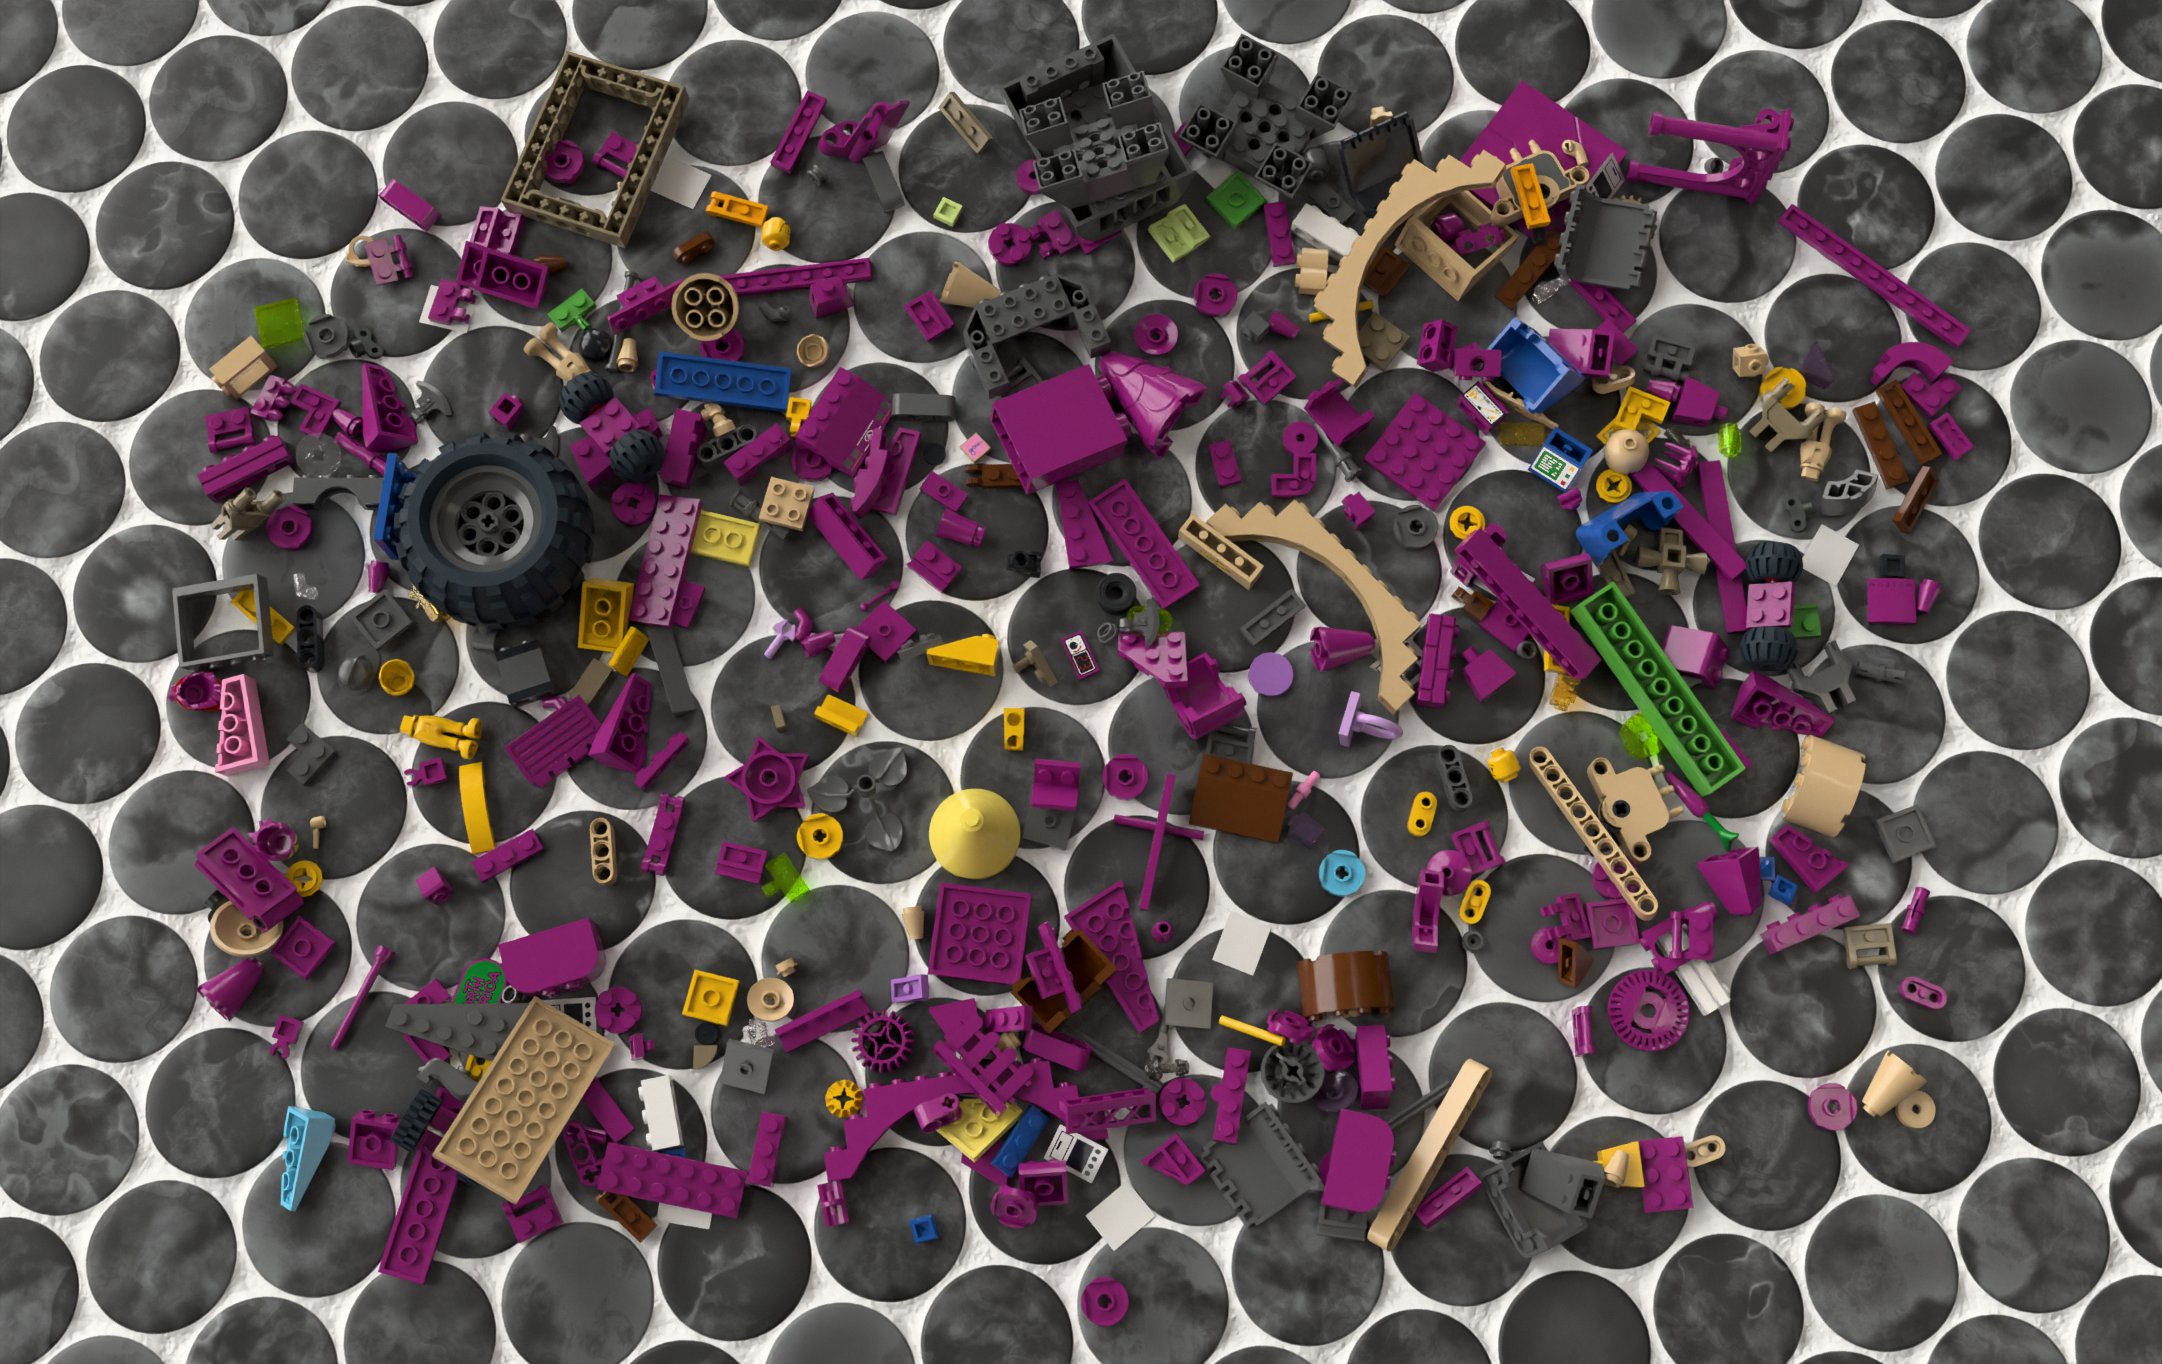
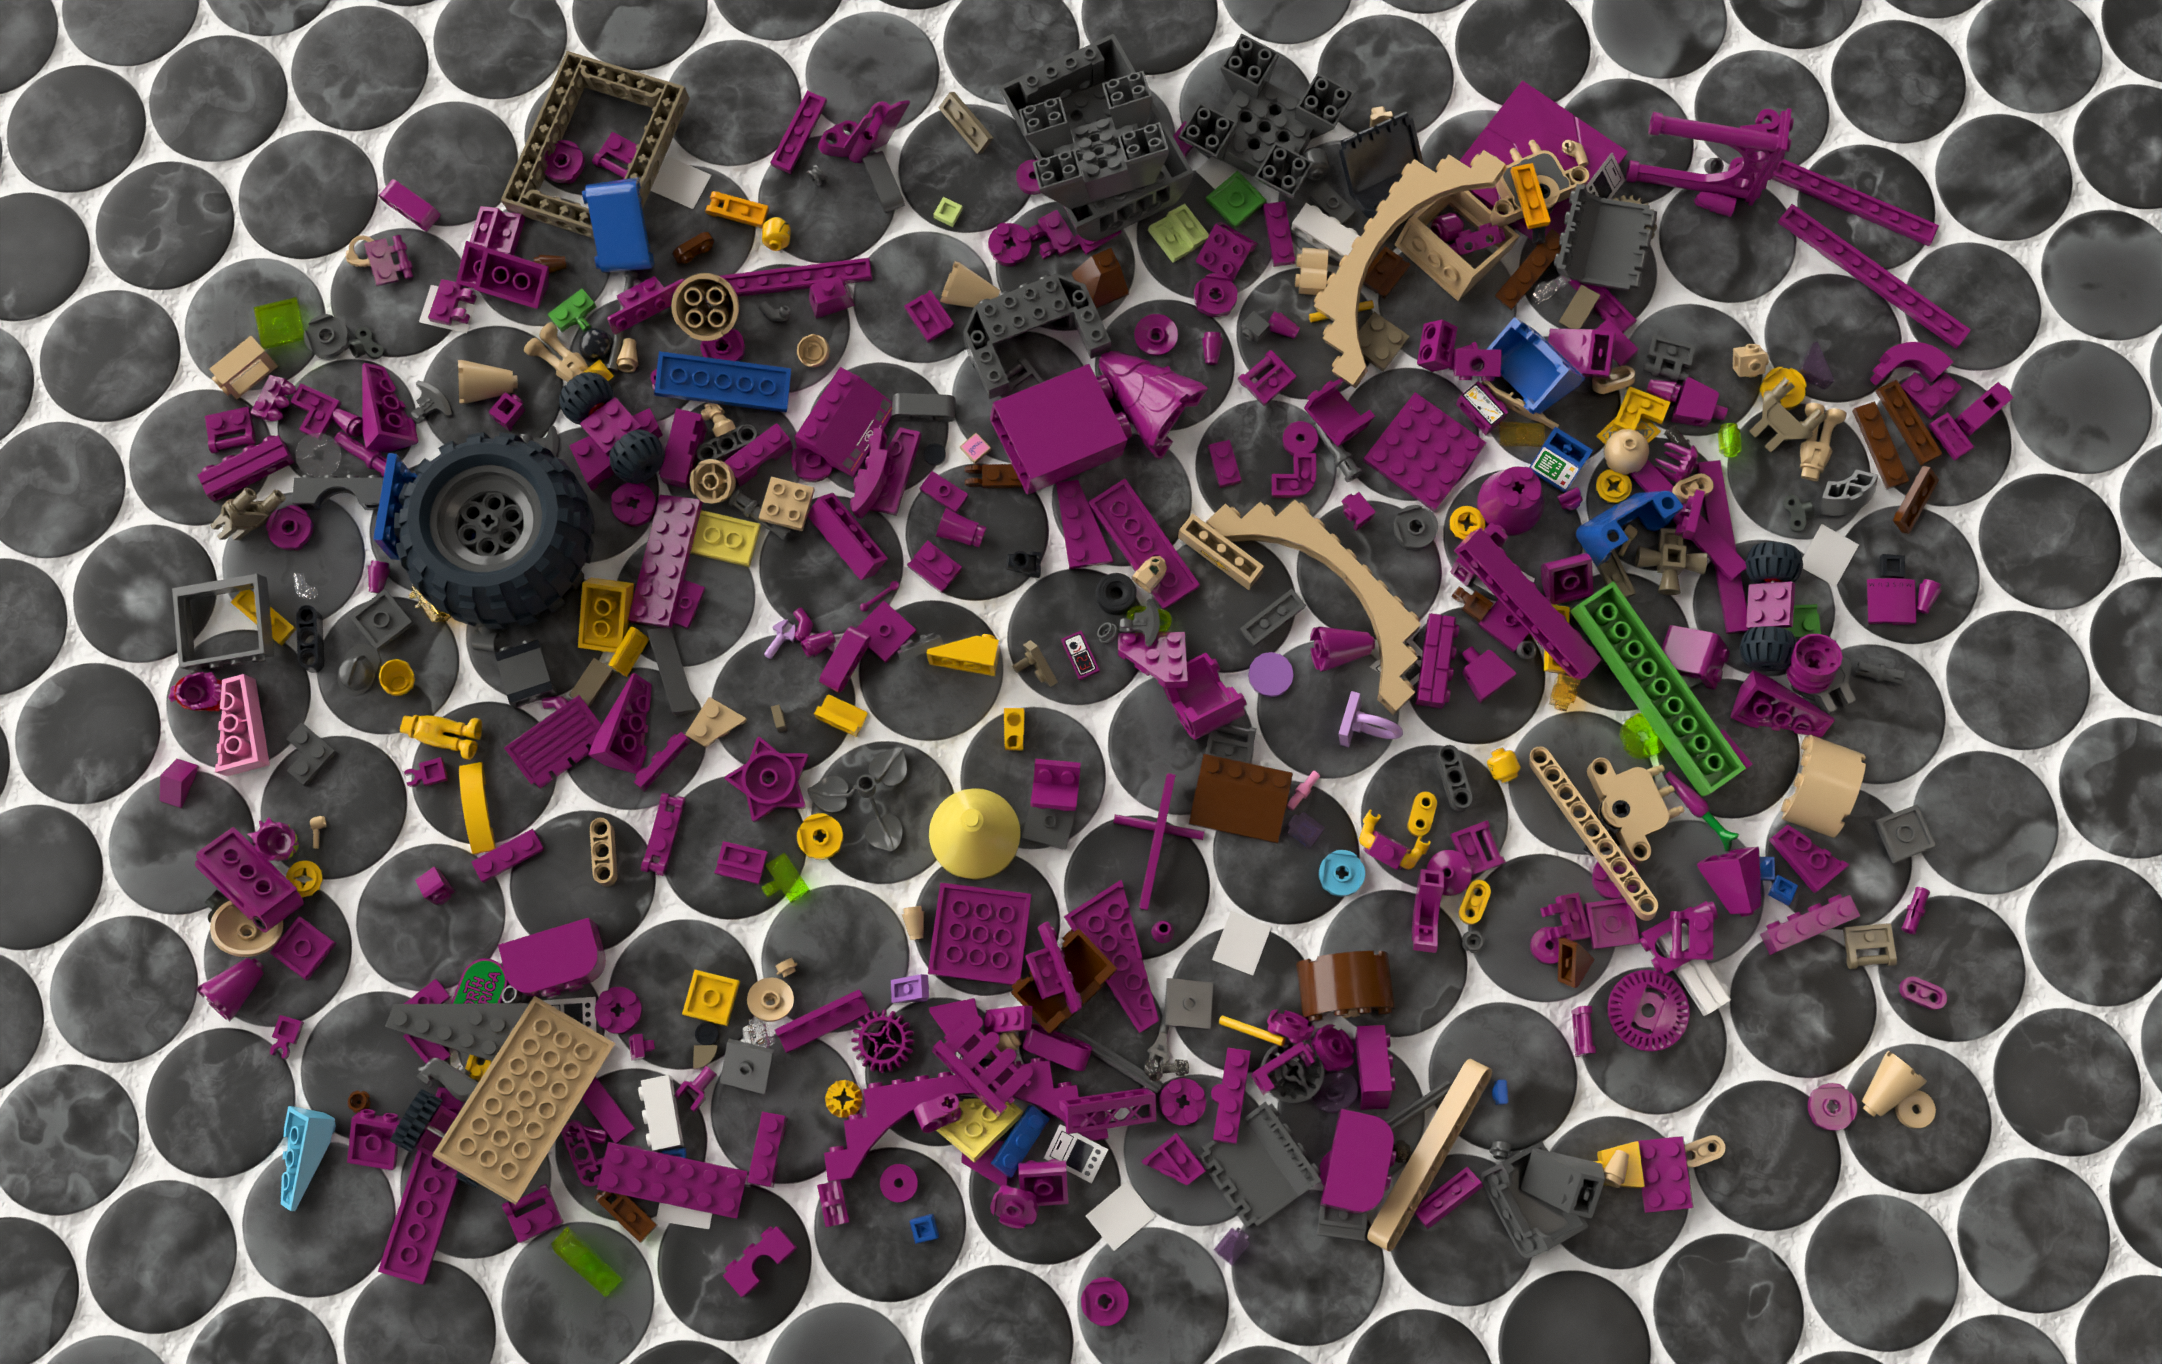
(176, 782): none -> magenta slope
(354, 1097): none -> reddish brown plate
(382, 956): magenta piece -> none
(483, 381): none -> tan cone
(585, 1261): none -> clear neon green slope
(599, 368): none -> yellow tile
(618, 225): none -> blue windscreen
(697, 1086): none -> magenta piece
(712, 481): none -> tan cylinder
(713, 722): none -> tan wing
(742, 1273): none -> magenta arch
(797, 412): yellow plate -> none
(888, 1179): none -> magenta piece
(1102, 278): none -> reddish brown slope
(1134, 768): magenta plate -> none
(1150, 573): none -> tan rock
(1212, 347): none -> magenta cone
(1225, 251): none -> magenta bracket
(1232, 1245): none -> clear purple brick
(1237, 393): magenta tile -> none
(1260, 1075): none -> magenta panel
(1387, 849): none -> torso
(1403, 1151): none -> clear smoke plate
(1500, 1092): none -> blue tile
(1512, 500): none -> magenta cone
(1579, 308): none -> dark tan tile
(1688, 486): none -> tan plate
(1693, 509): none -> magenta plate
(1716, 203): none -> magenta hinge
(1814, 663): none -> magenta wheel
(1855, 202): none -> magenta tile
(1983, 408): none -> magenta brick

